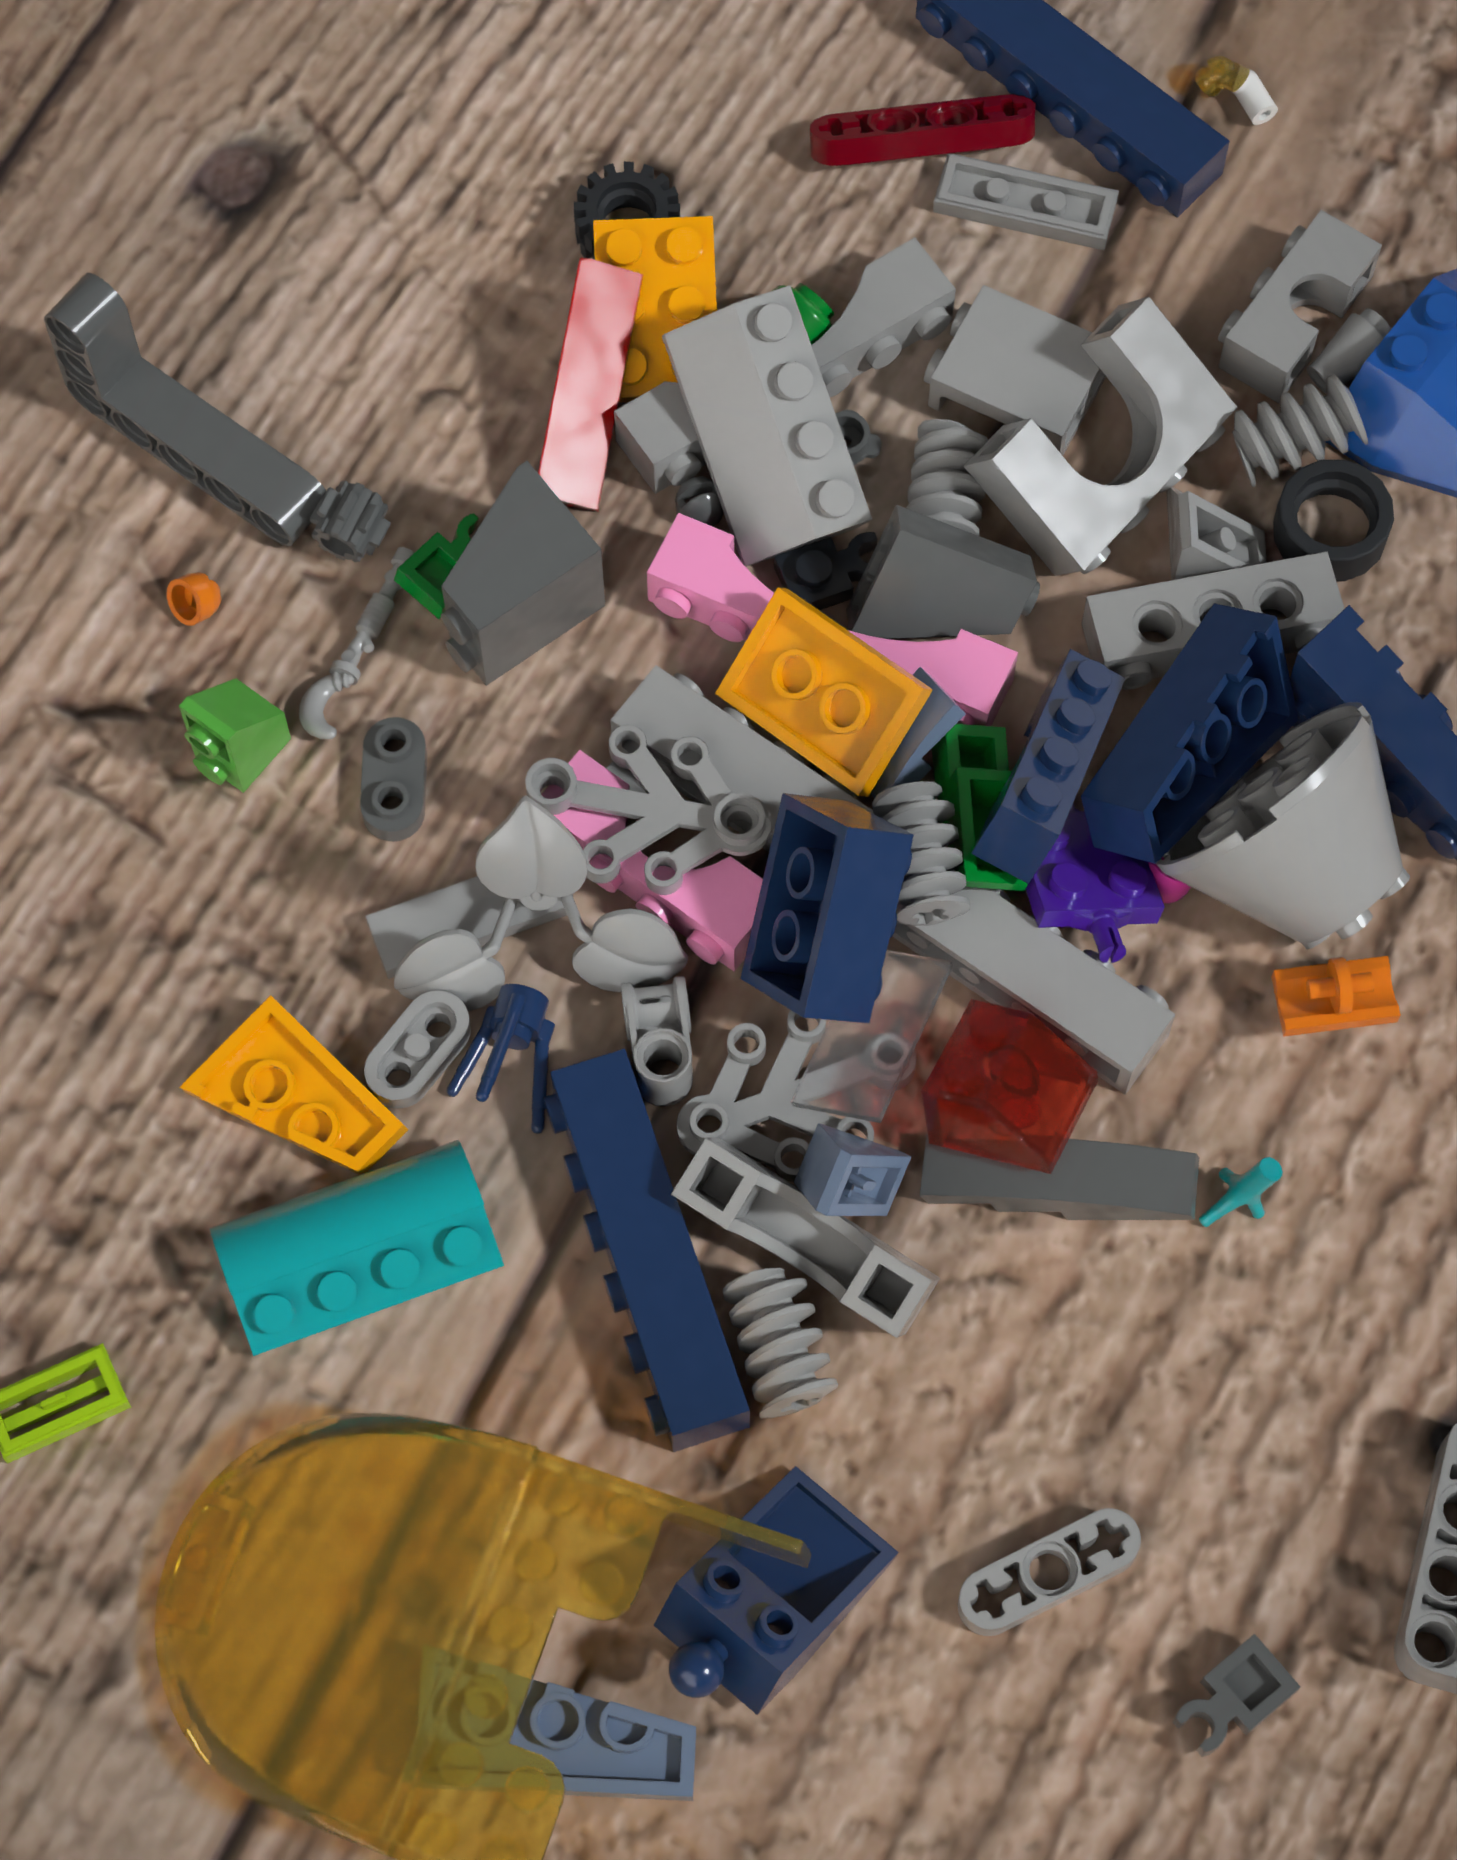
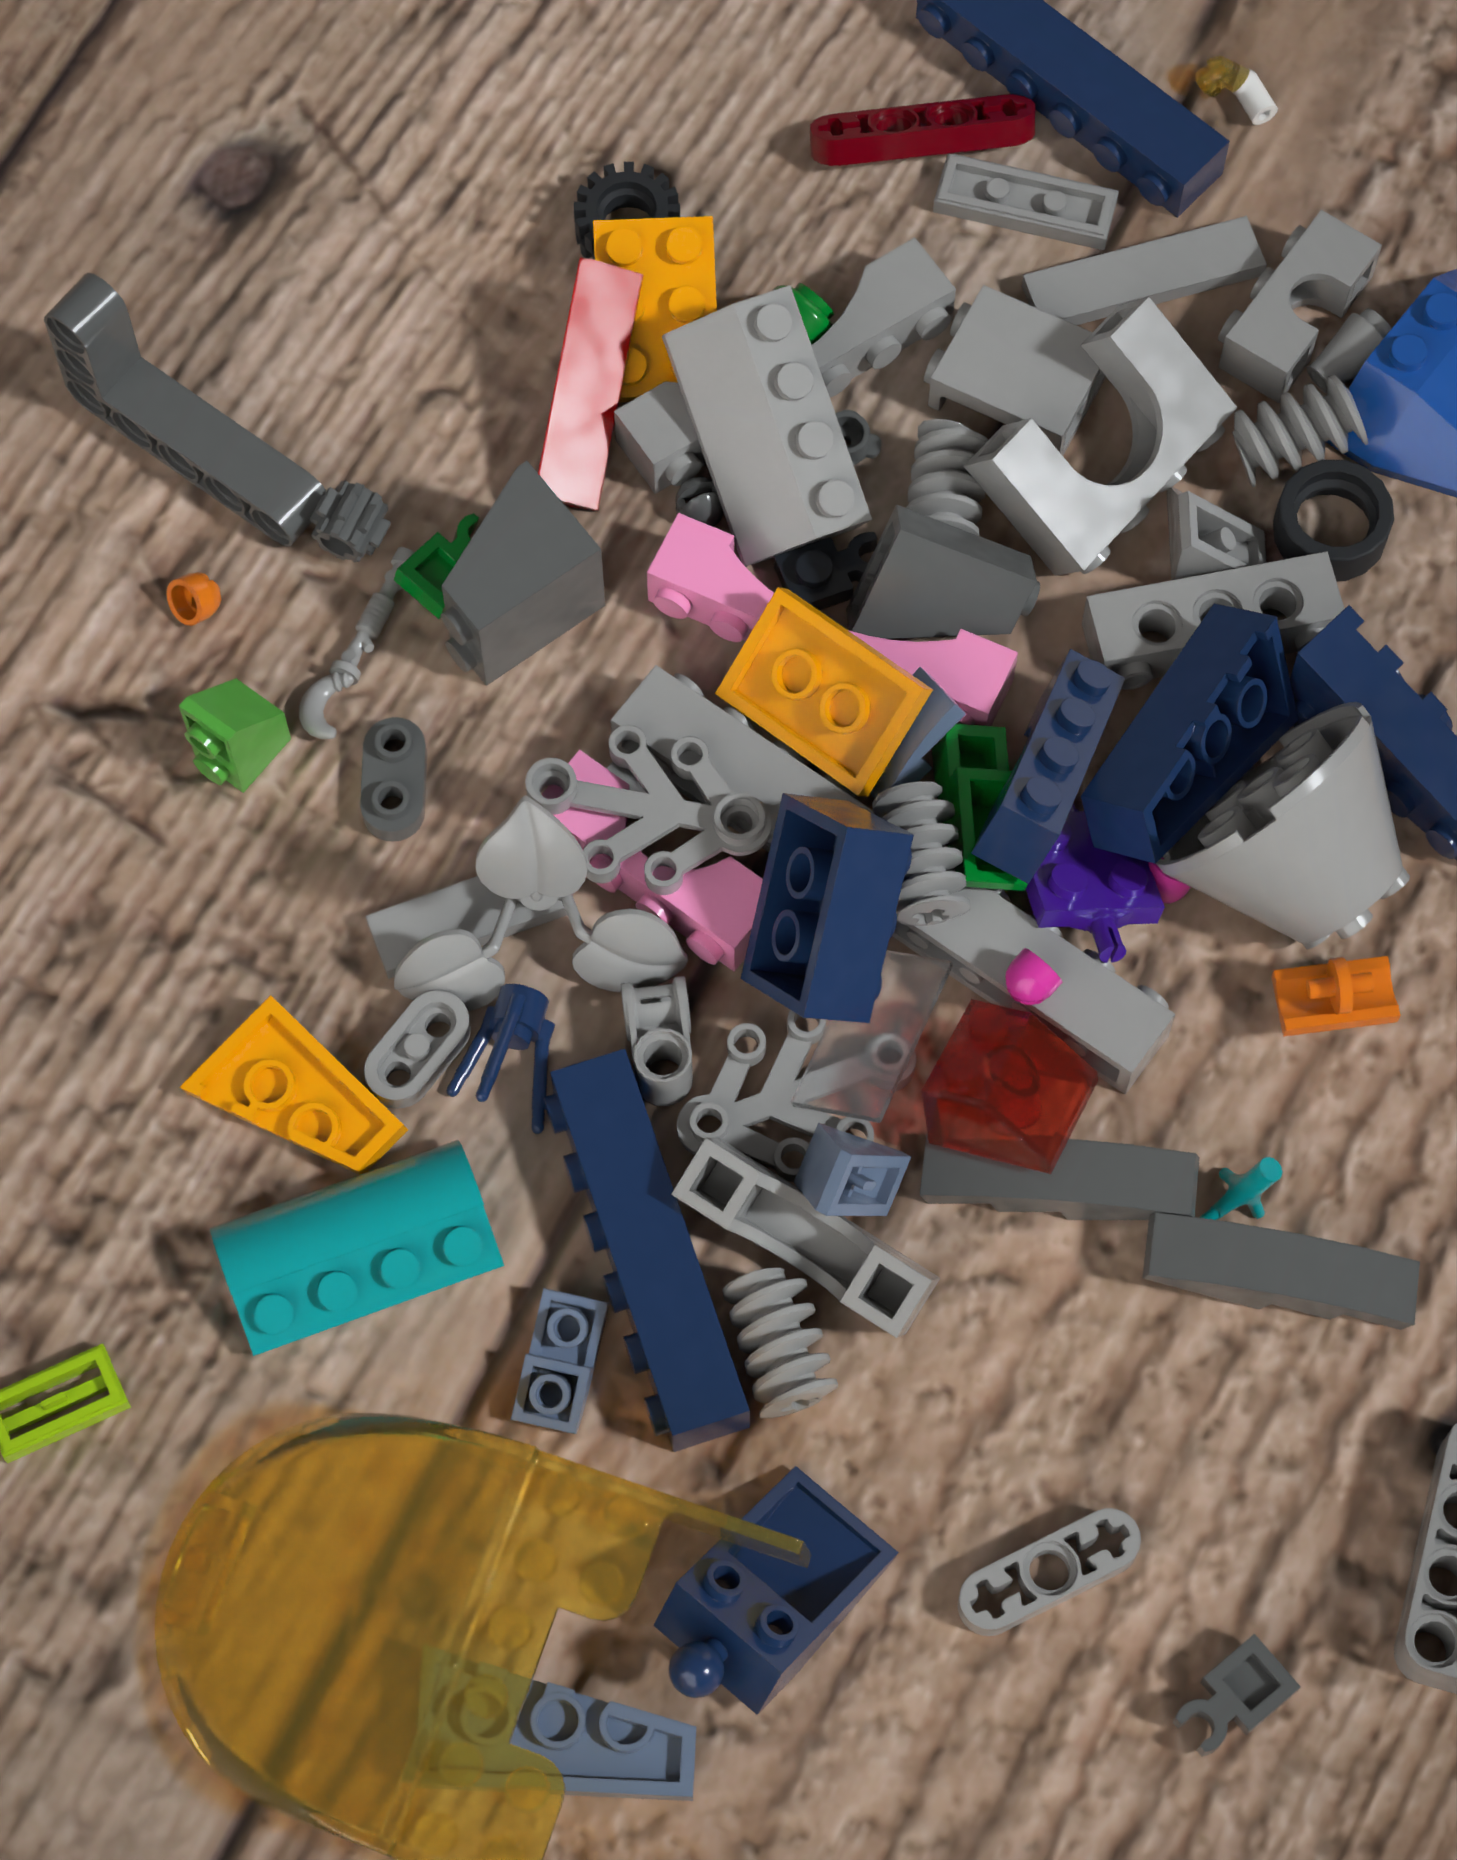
(560, 1361): none -> sand blue slope
(1030, 978): none -> dark pink hinge
(1156, 269): none -> light grey tile
(1280, 1269): none -> dark grey slope

